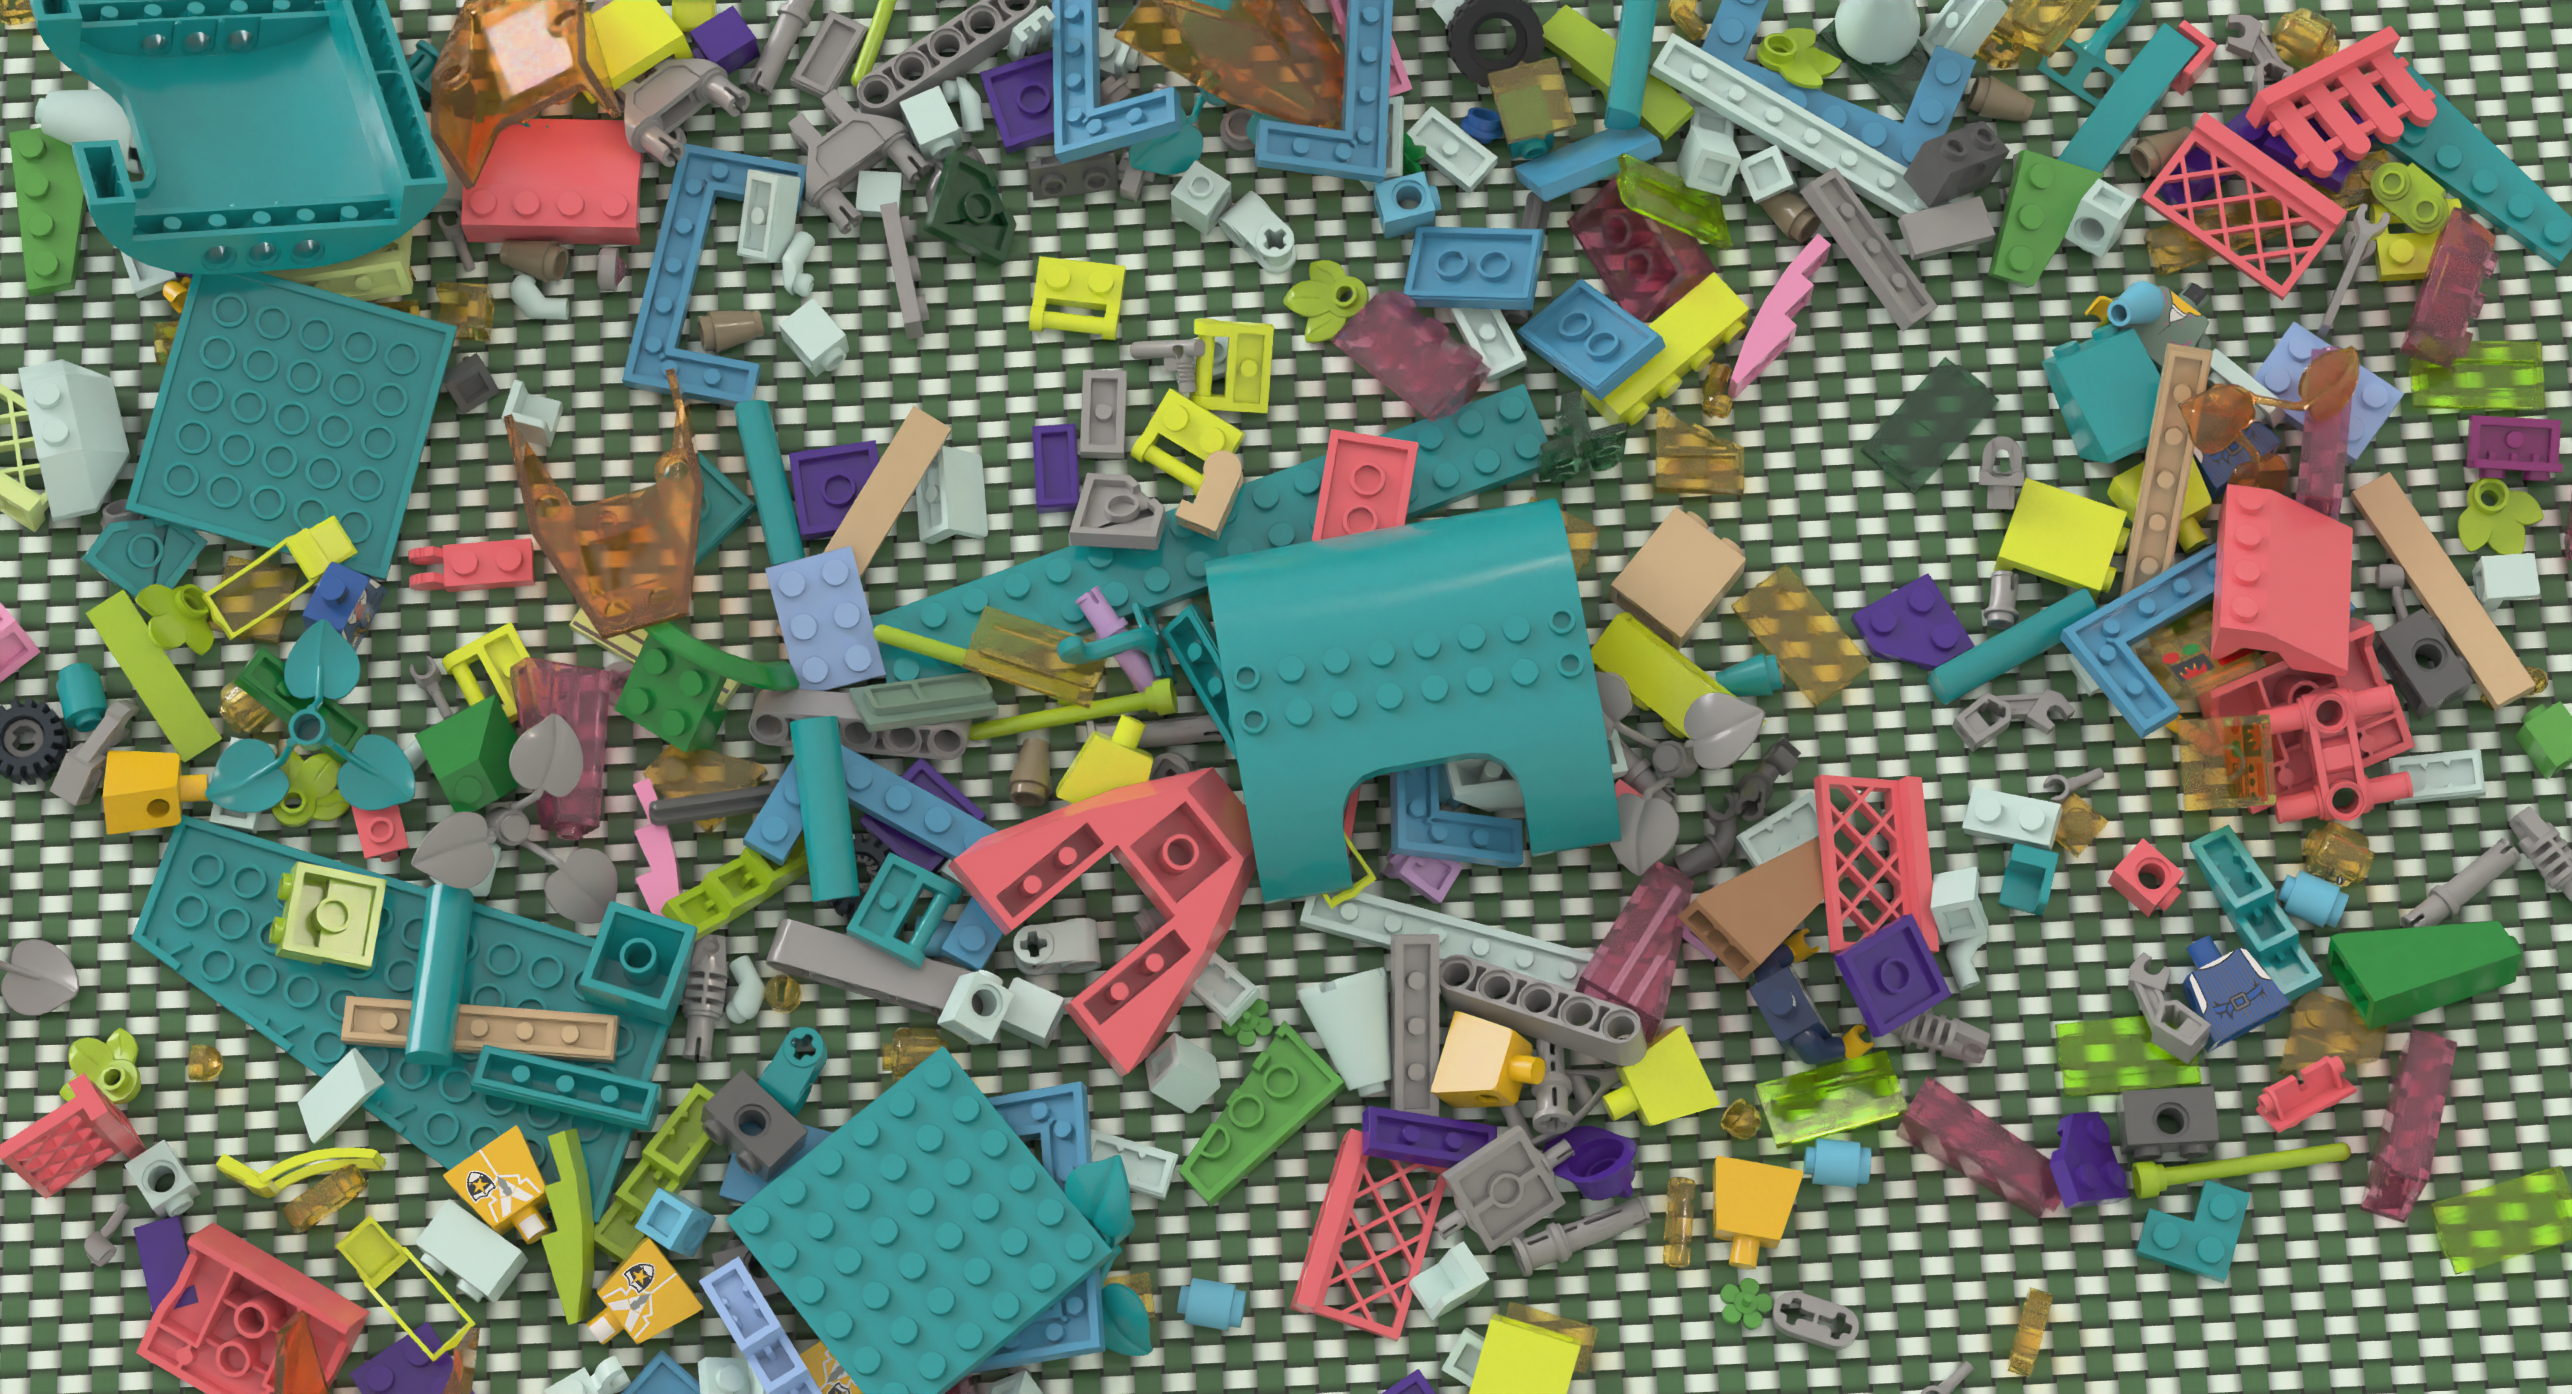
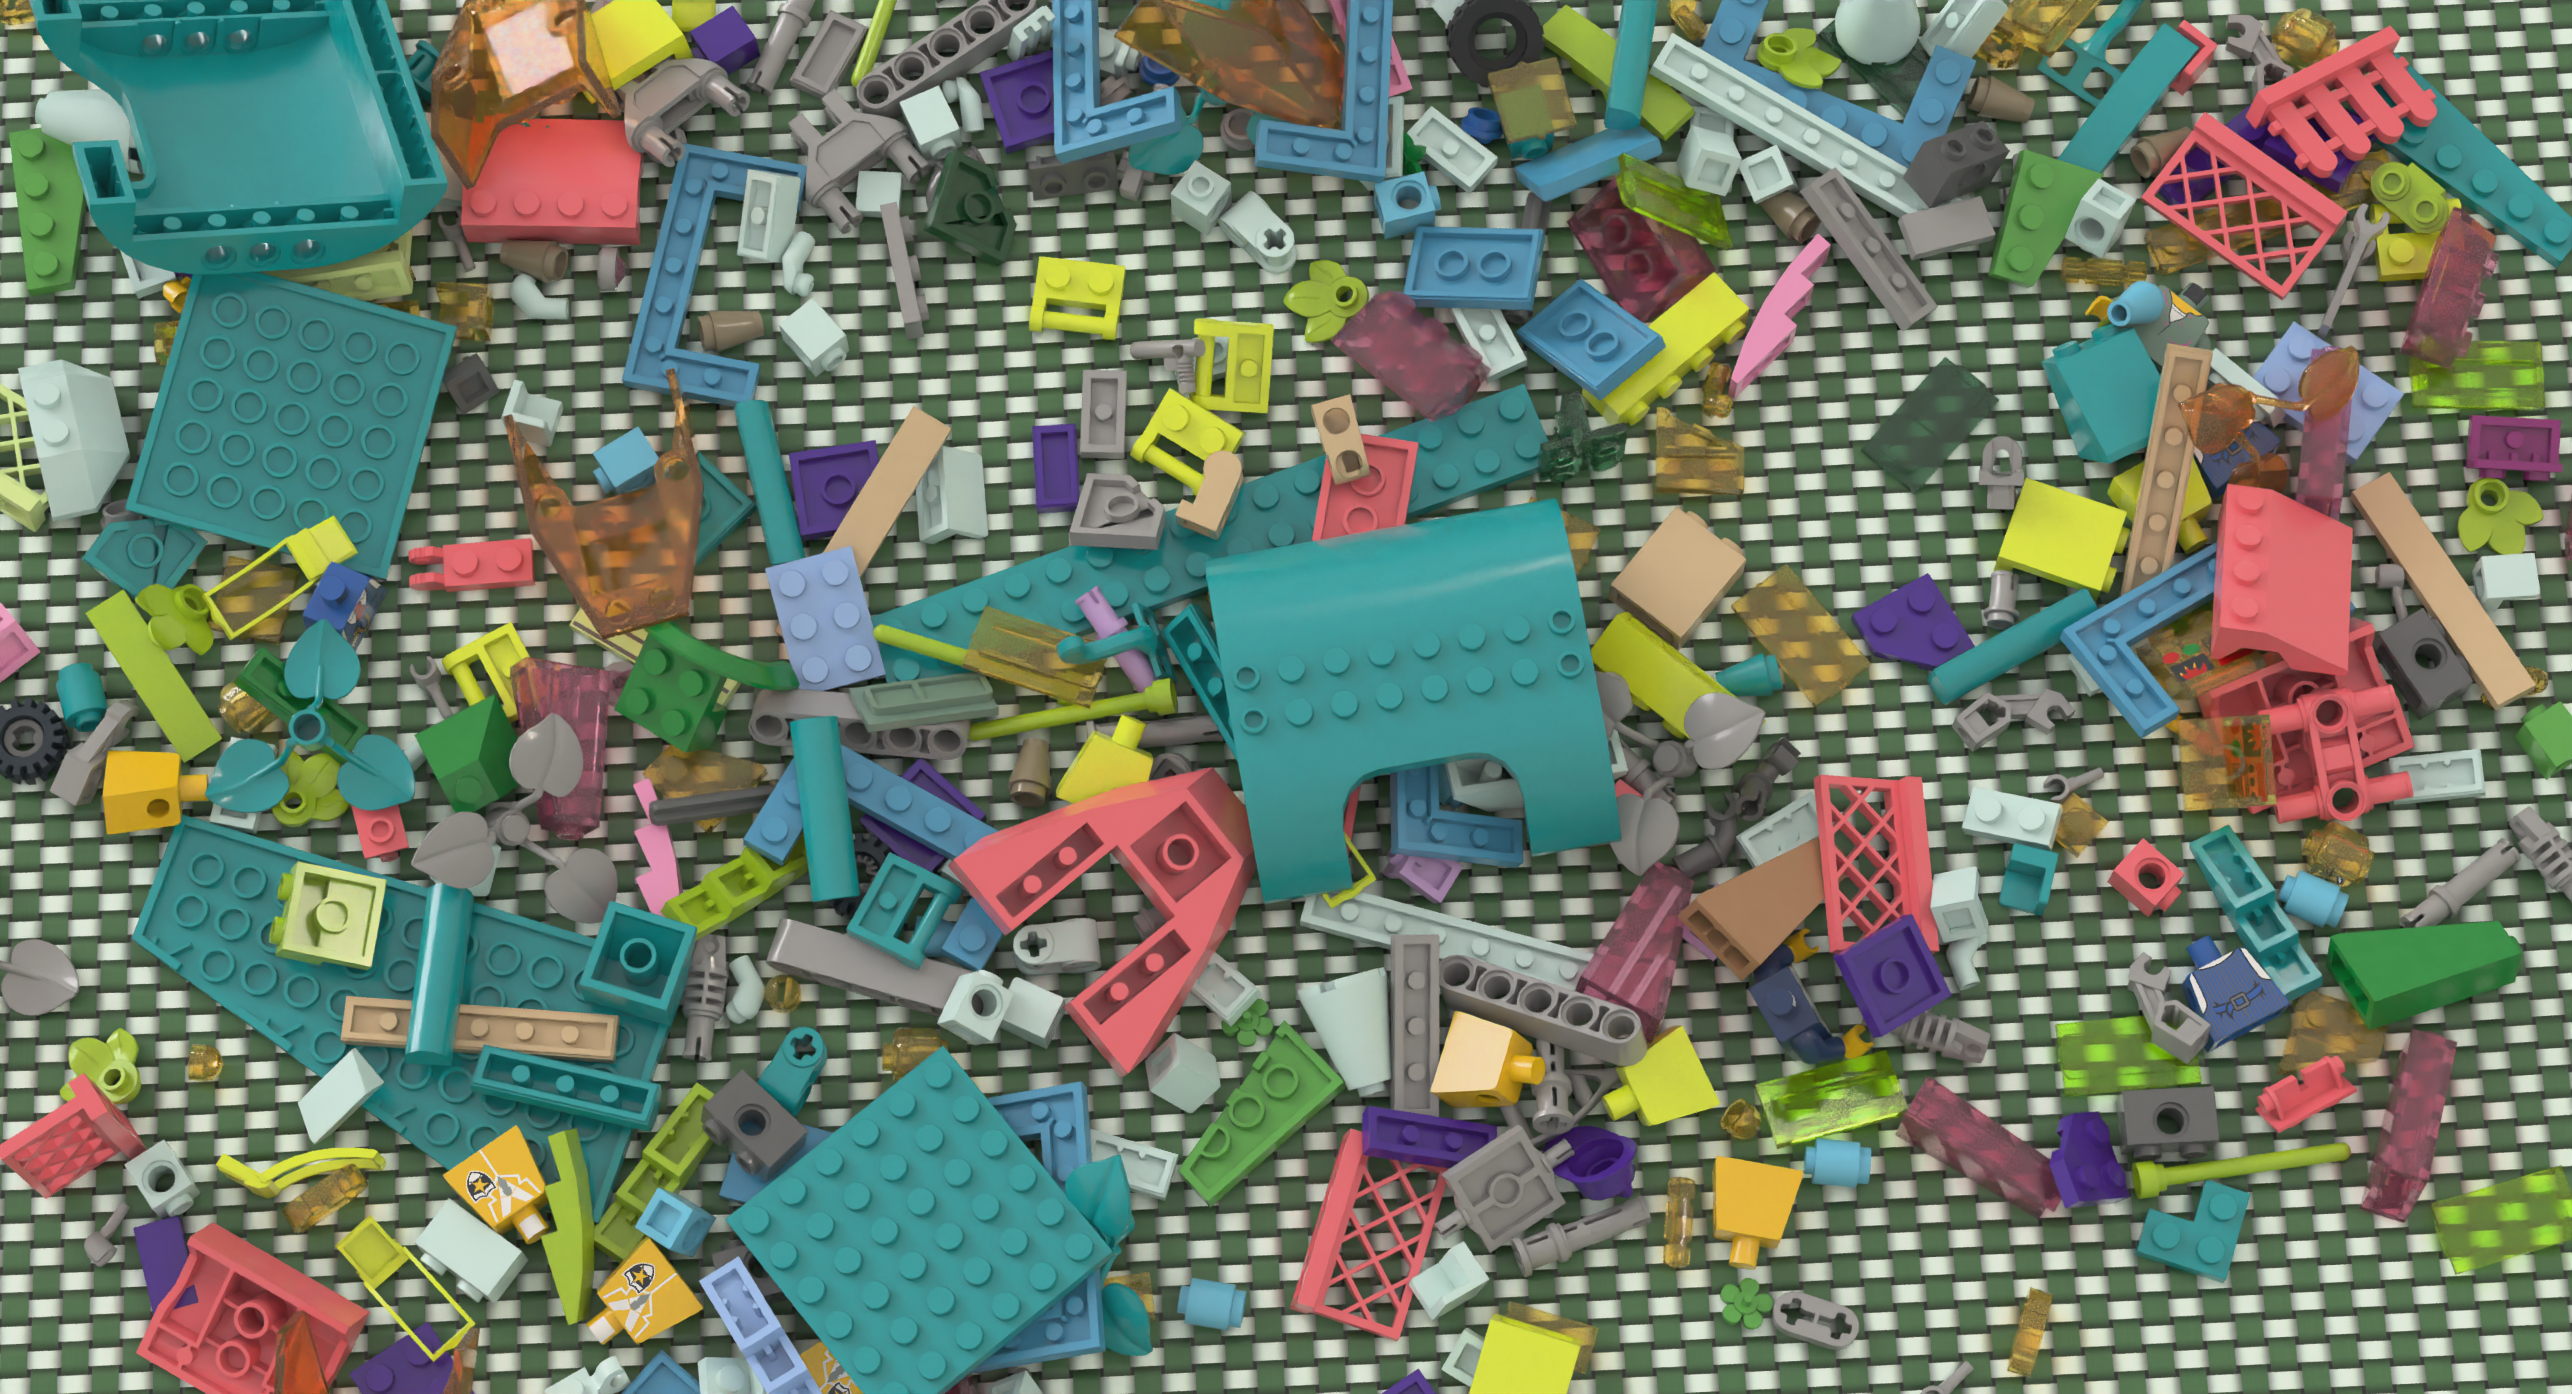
(626, 464): none -> medium azure brick
(1154, 73): none -> blue plate
(1341, 439): none -> tan leg
(2102, 271): none -> clear yellow axle

